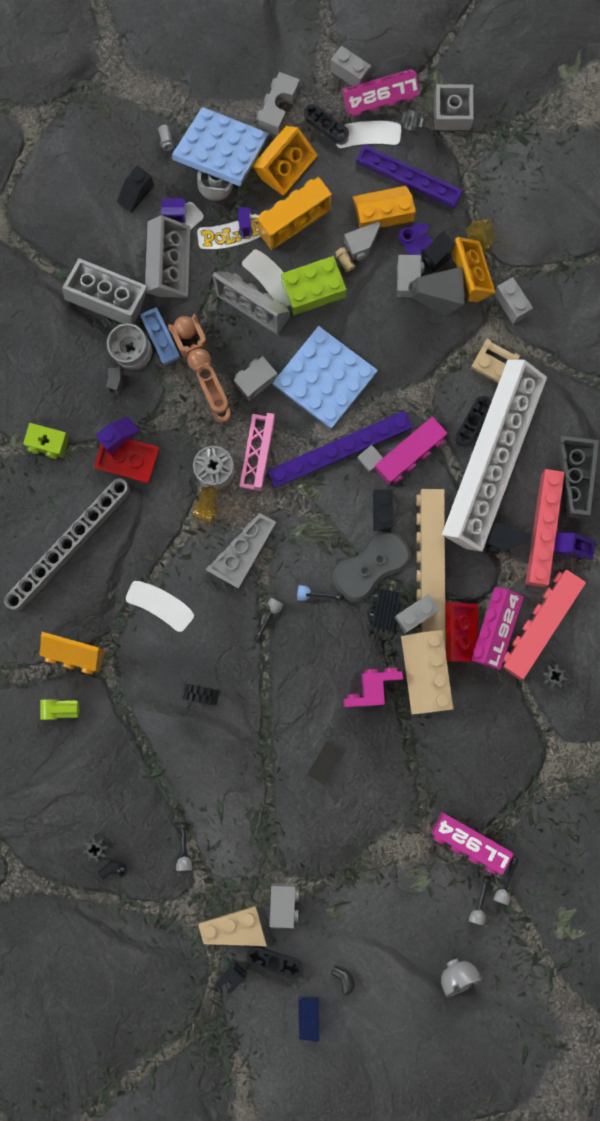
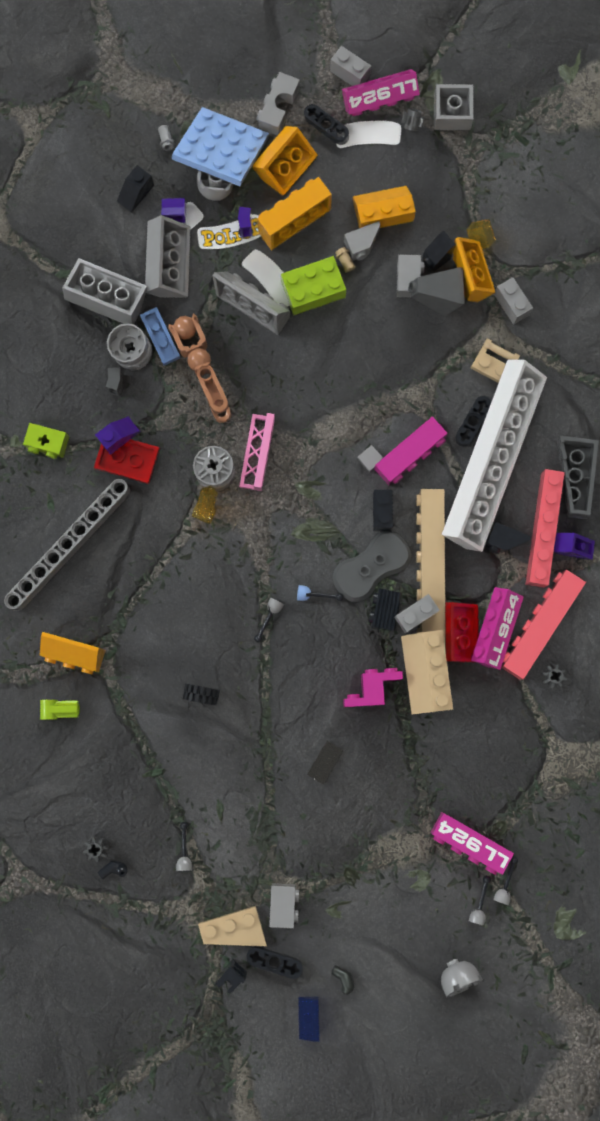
(160, 604): white sticker -> none
(242, 552): light grey wing -> none
(255, 378): light grey brick -> none
(325, 377): light blue plate -> none
(339, 449): dark purple plate -> none
(409, 176): dark purple tile -> none
(419, 240): dark purple plate -> none

